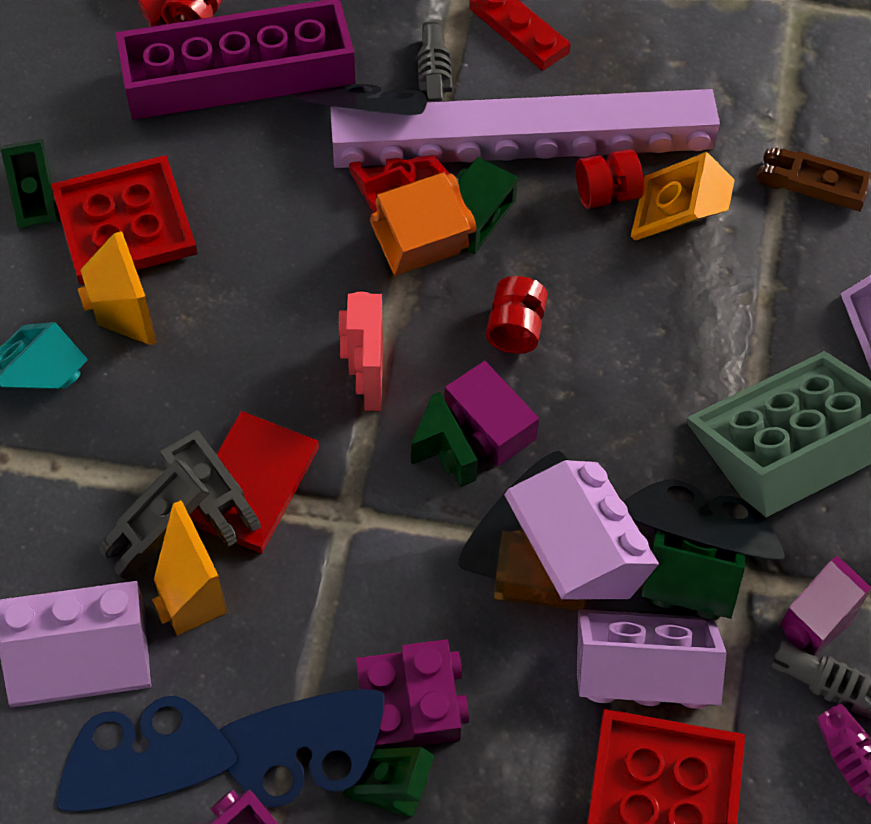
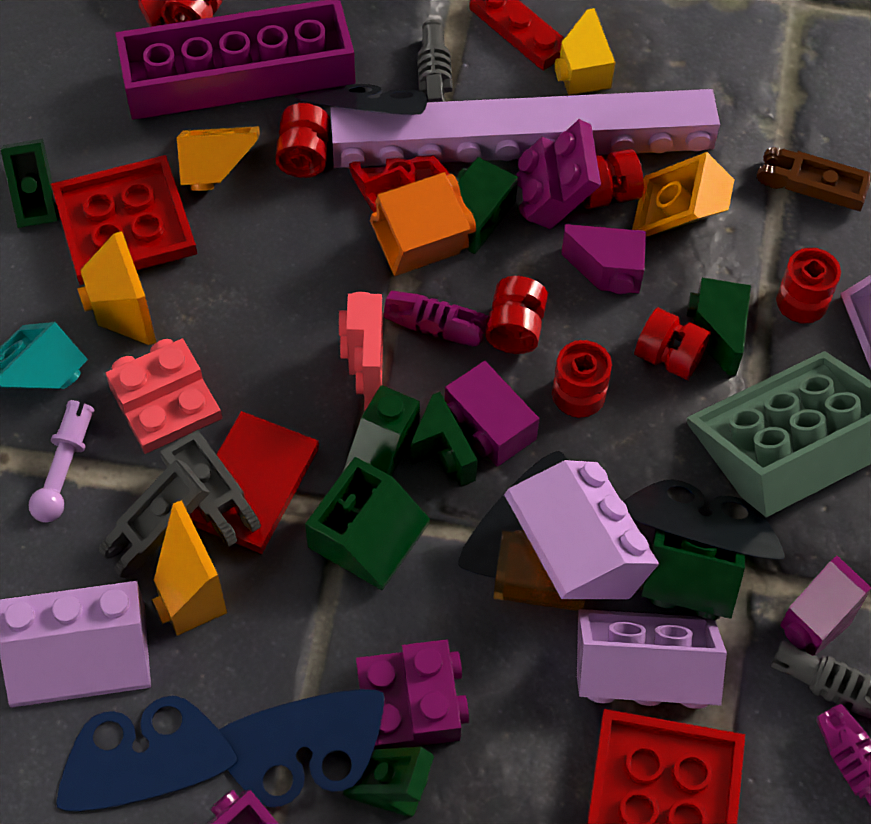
(47, 502): none -> lavender pin
(162, 394): none -> coral plate
(211, 154): none -> light orange slope
(303, 140): none -> red wheel
(366, 523): none -> dark green slope
(386, 430): none -> dark green slope
(436, 317): none -> magenta hinge
(558, 175): none -> magenta plate
(581, 378): none -> red wheel
(585, 57): none -> yellow slope
(607, 256): none -> magenta slope
(659, 336): none -> red wheel
(724, 312): none -> dark green slope
(808, 285): none -> red wheel

